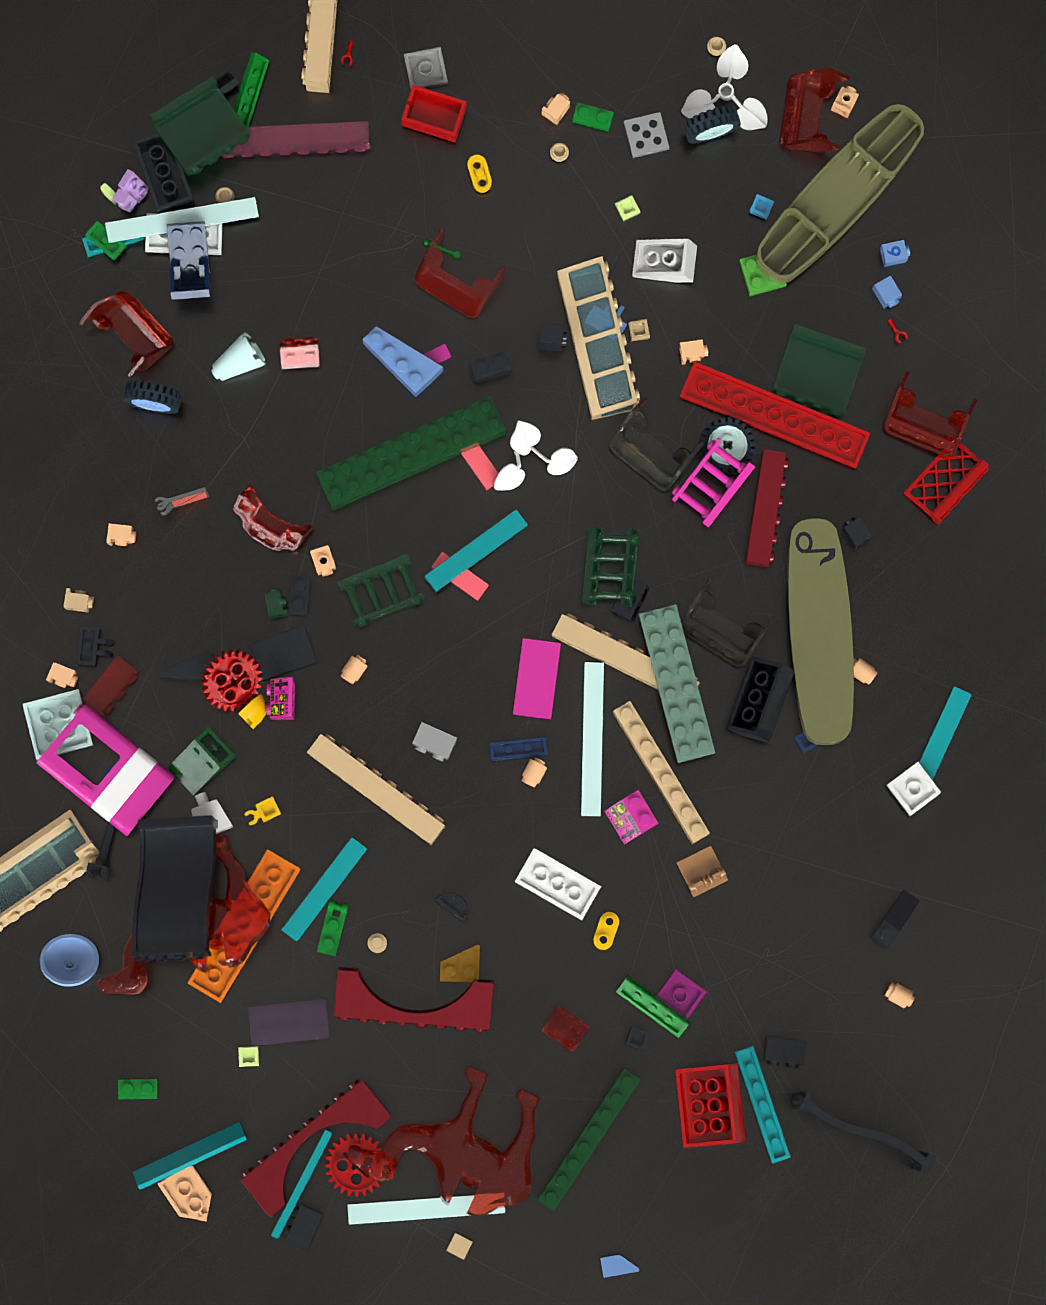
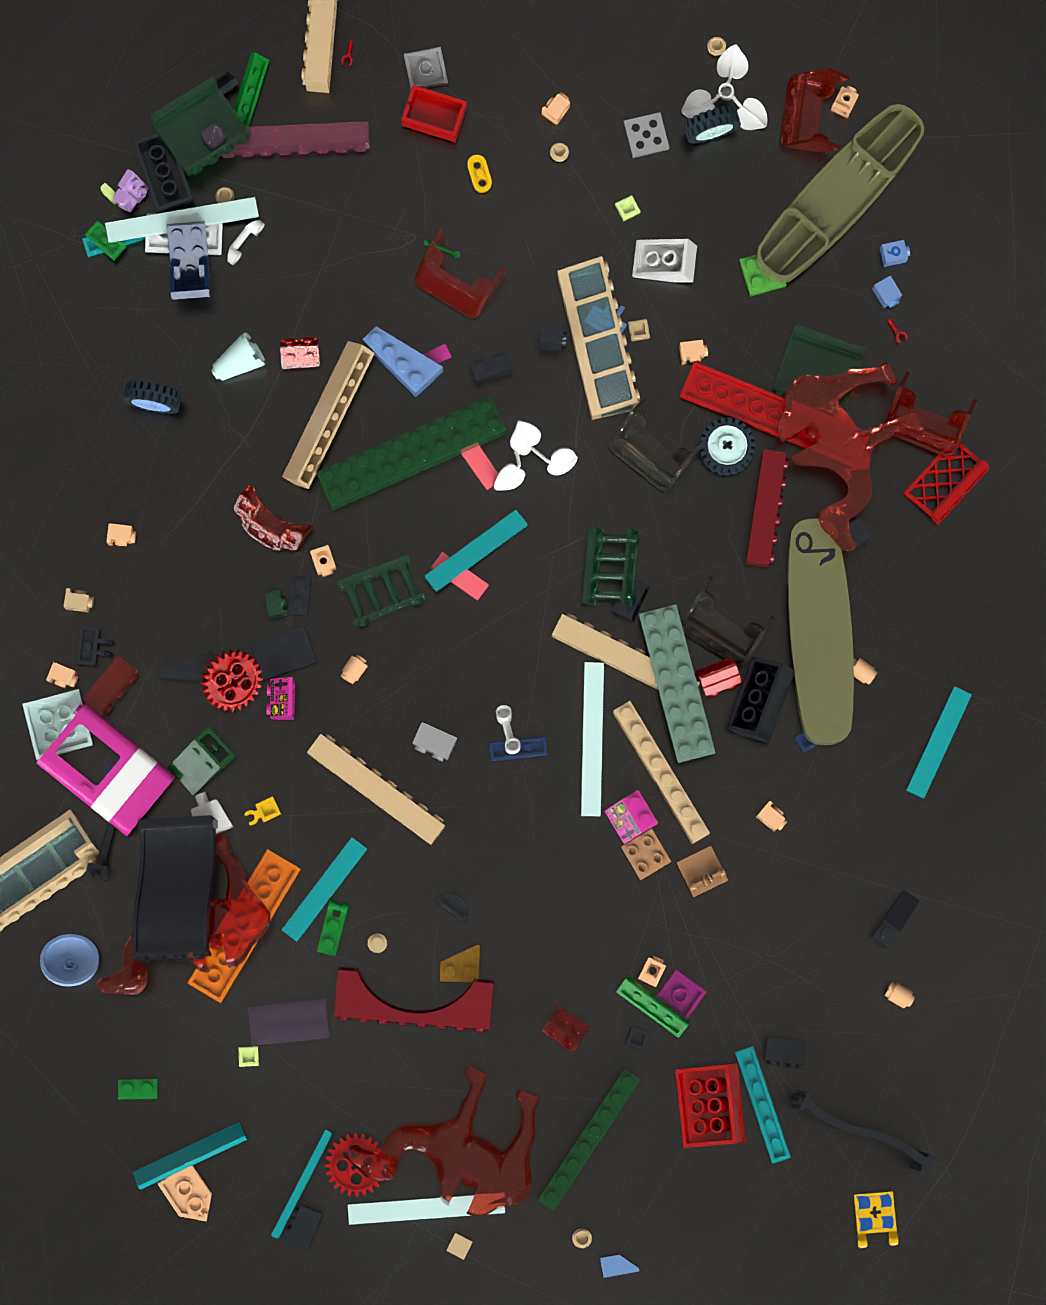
(133, 326): clear red windscreen -> none
(186, 498): dark grey flag -> none
(213, 136): none -> clear purple tile
(254, 227): none -> white bar
(254, 711): yellow brick -> none
(268, 1178): dark red arch -> none
(328, 414): none -> tan brick
(504, 717): none -> white bar
(534, 772): light nougat brick -> none
(536, 678): dark pink tile -> none
(557, 884): white plate -> none
(582, 1238): none -> tan plate
(593, 117): green plate -> none
(606, 930): yellow plate -> none
(646, 854): none -> medium nougat hinge
(648, 978): none -> light nougat brick
(718, 677): none -> brick
(720, 499): dark pink fence -> none
(761, 207): dark azure plate -> none
(772, 817): none -> light nougat brick
(839, 445): none -> clear red animal
(874, 1215): none -> yellow flag
(913, 788): white plate -> none

